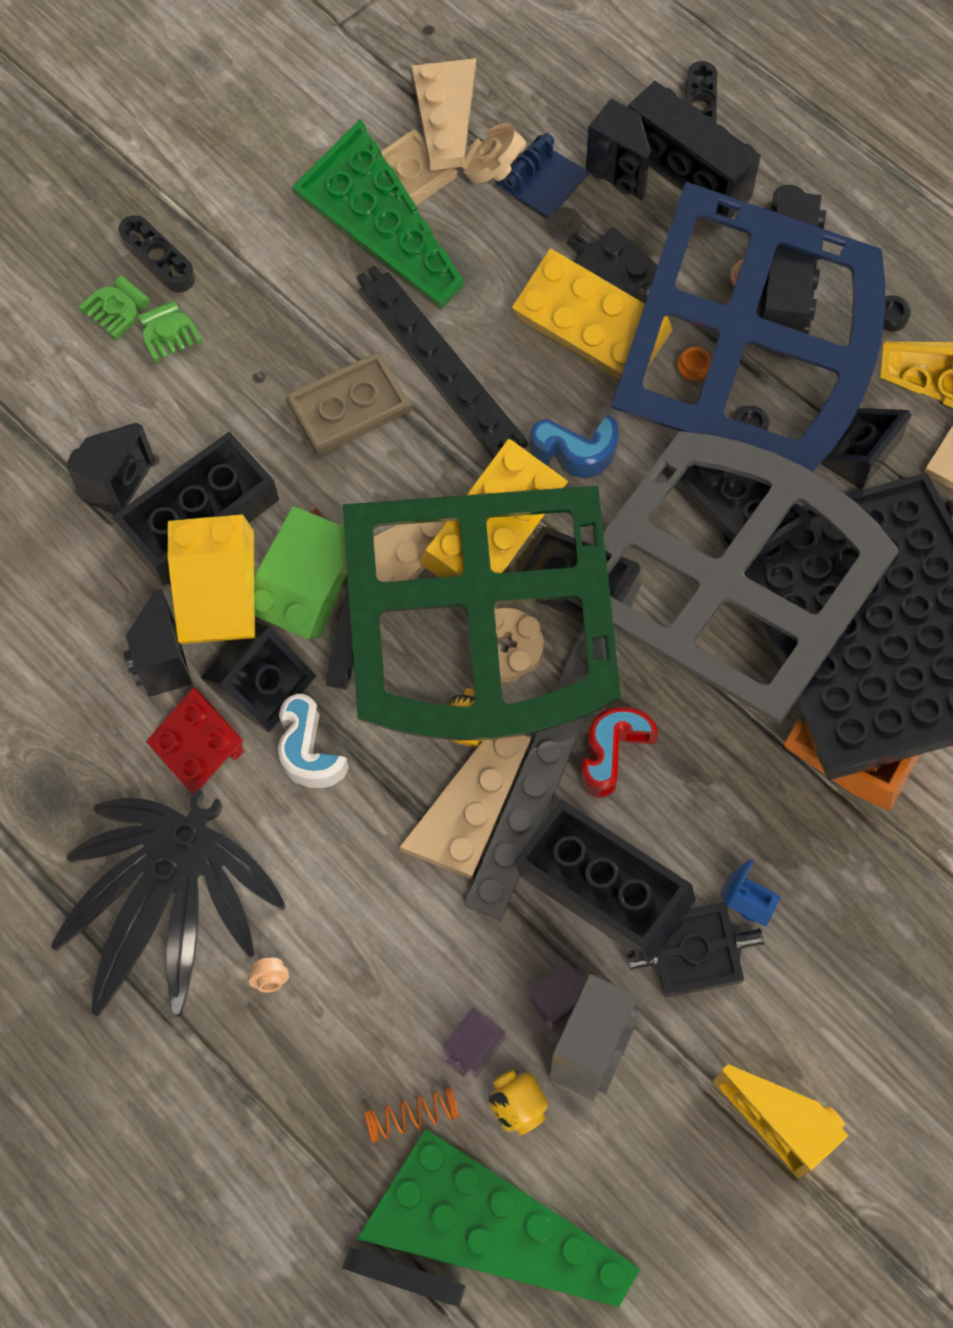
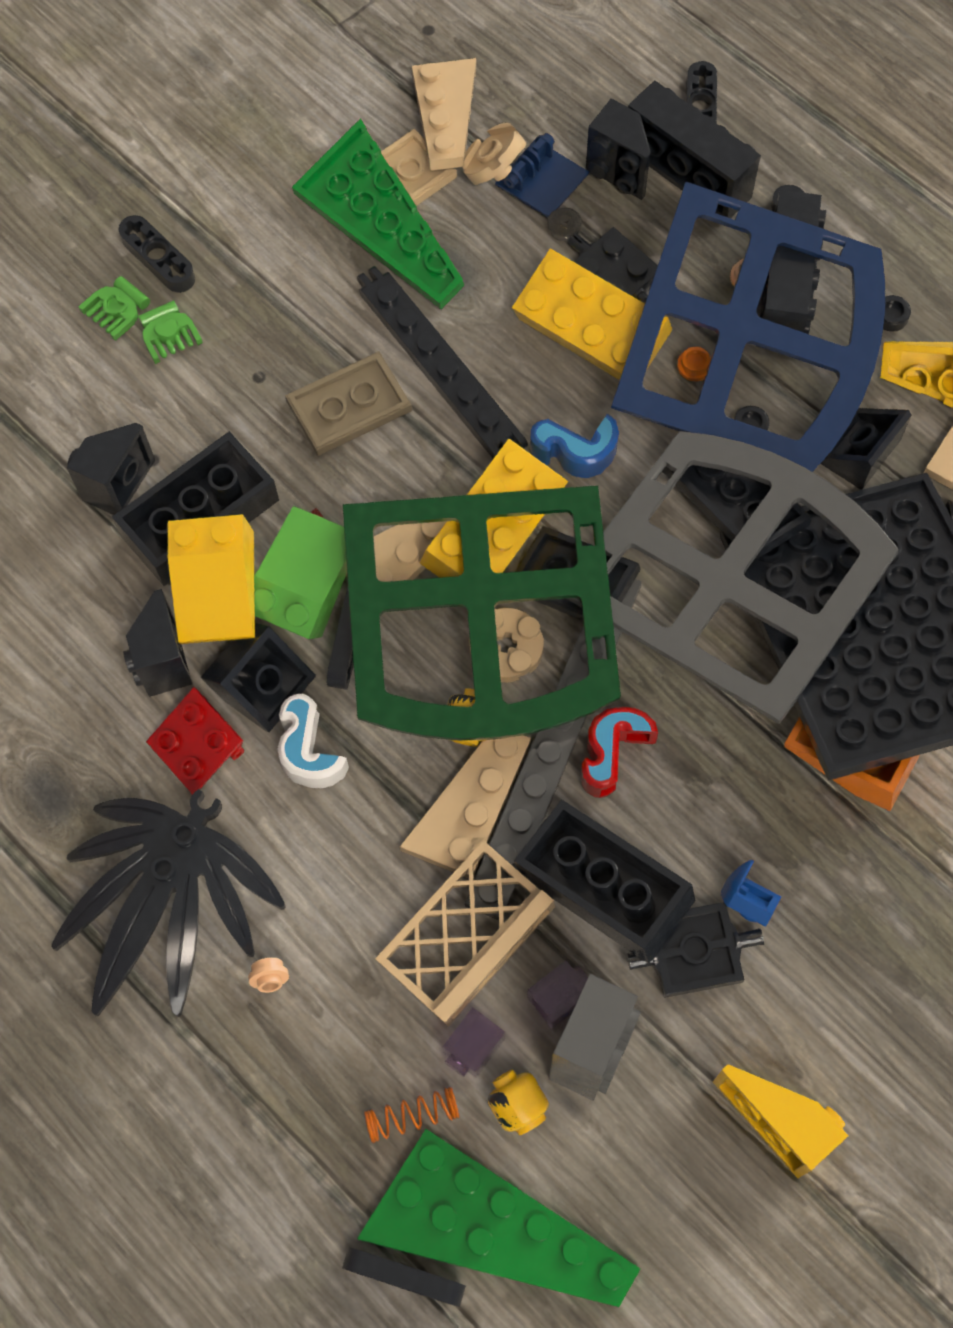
(490, 957): none -> tan fence

